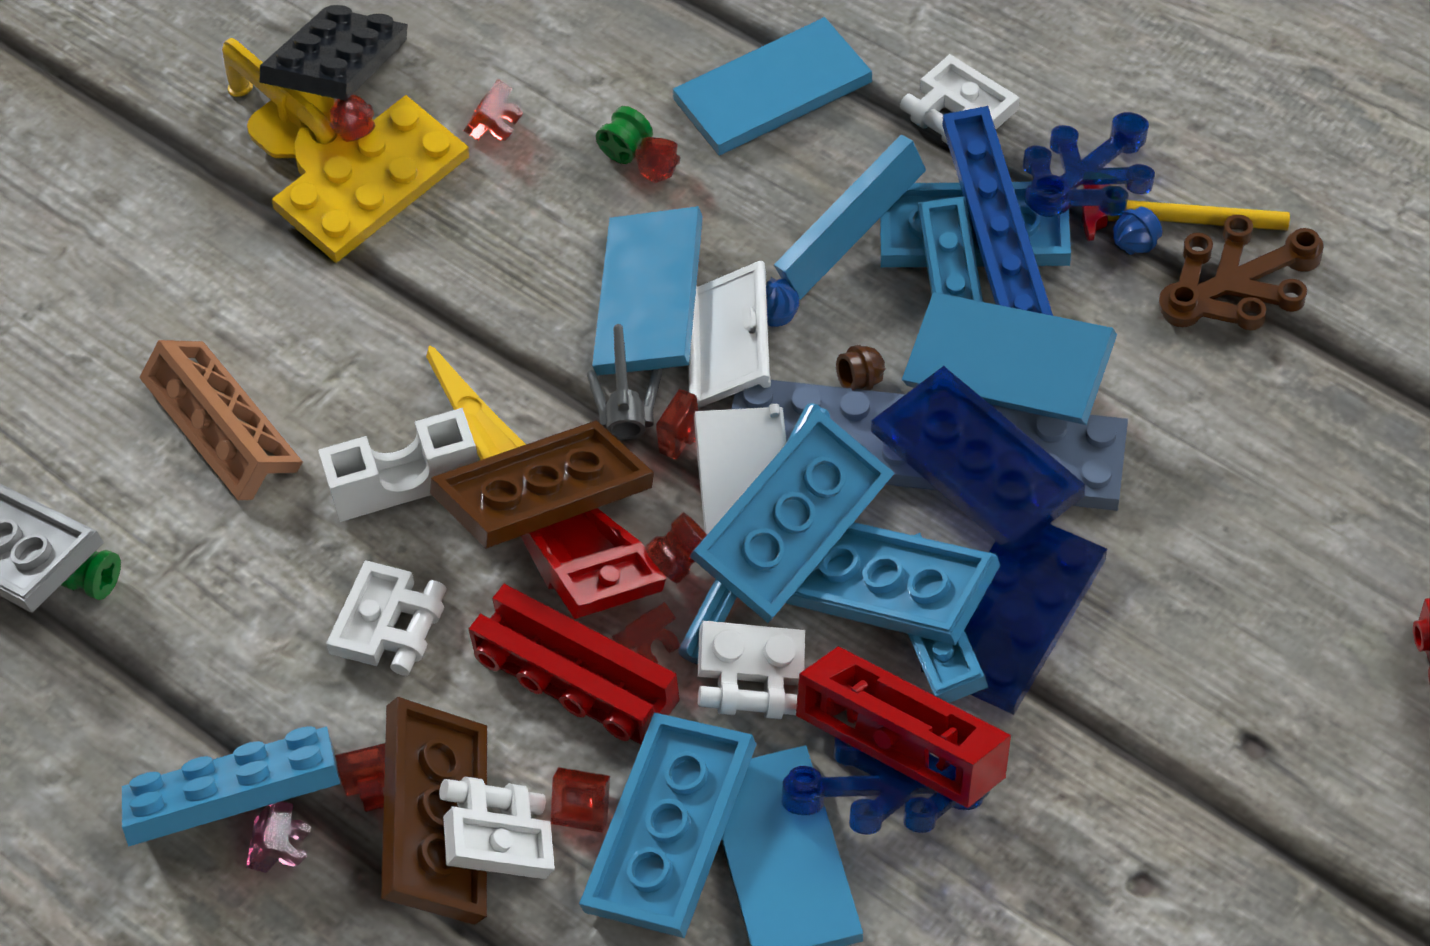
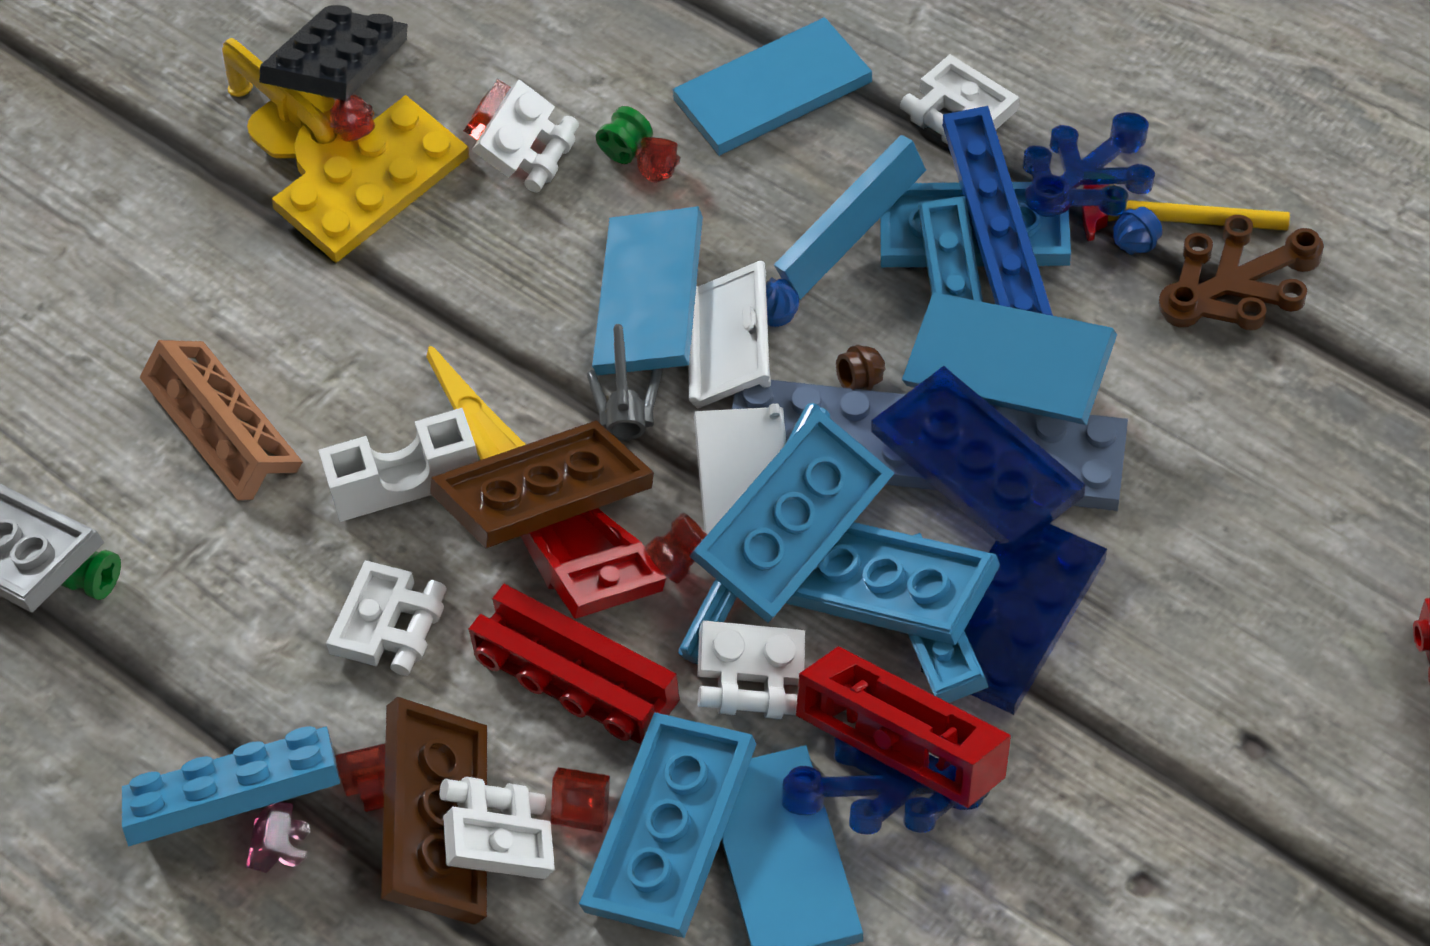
(513, 130): none -> white plate
(648, 628): clear red tile -> none
(676, 424): clear red plate -> none

